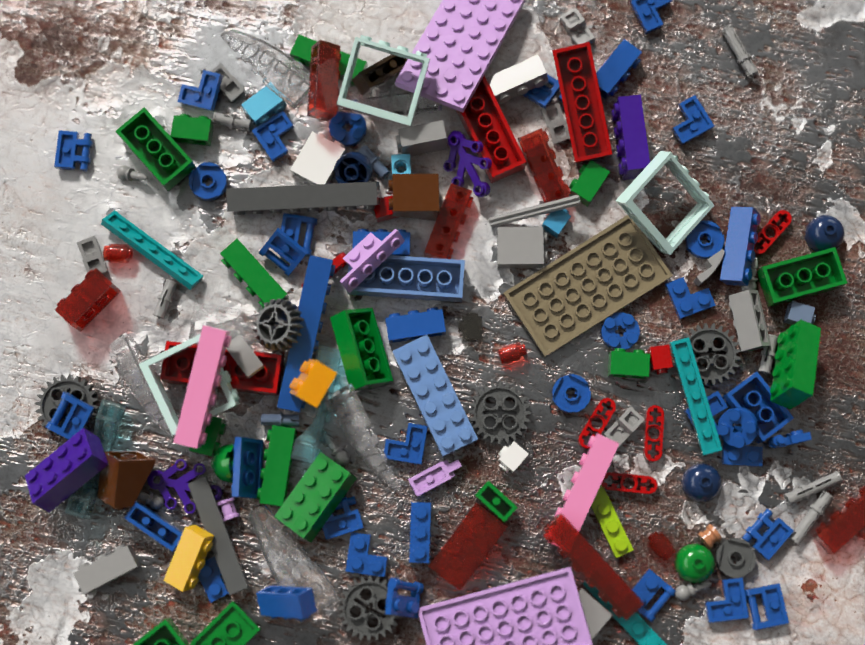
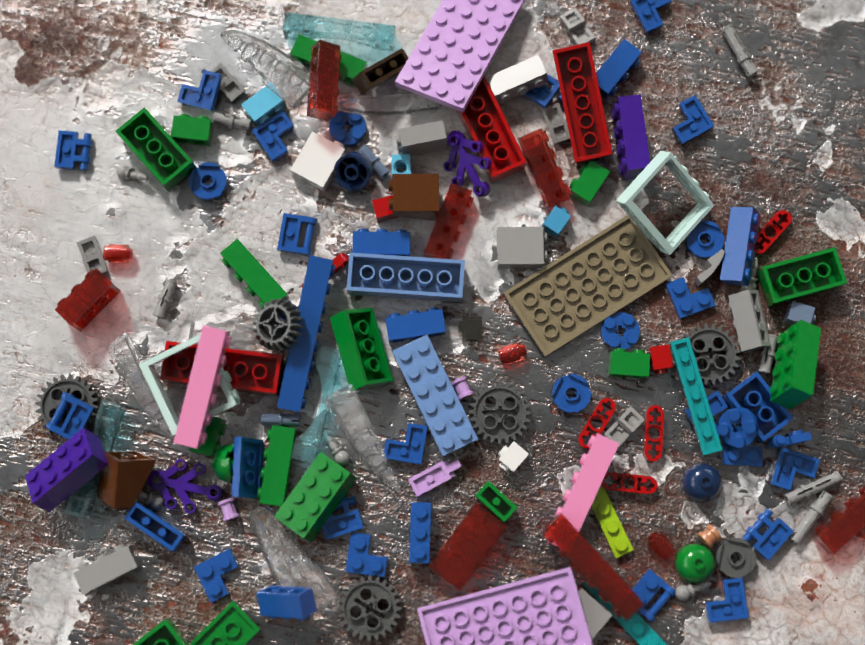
(152, 250): teal plate -> none
(189, 558): yellow brick -> none
(222, 544): dark grey tile -> none
(244, 356): light grey slope -> none
(286, 248): blue plate -> none
(303, 196): dark grey brick -> none
(312, 382): light orange brick -> none
(366, 33): none -> clear light blue arch
(368, 256): lavender bracket -> none
(383, 47): light aqua window -> none
(403, 605): blue plate -> none
(462, 388): none -> lavender bush
(535, 210): light grey axle -> none
(772, 603): blue plate -> none
(788, 464): none -> blue plate
(824, 233): dark blue cylinder -> none

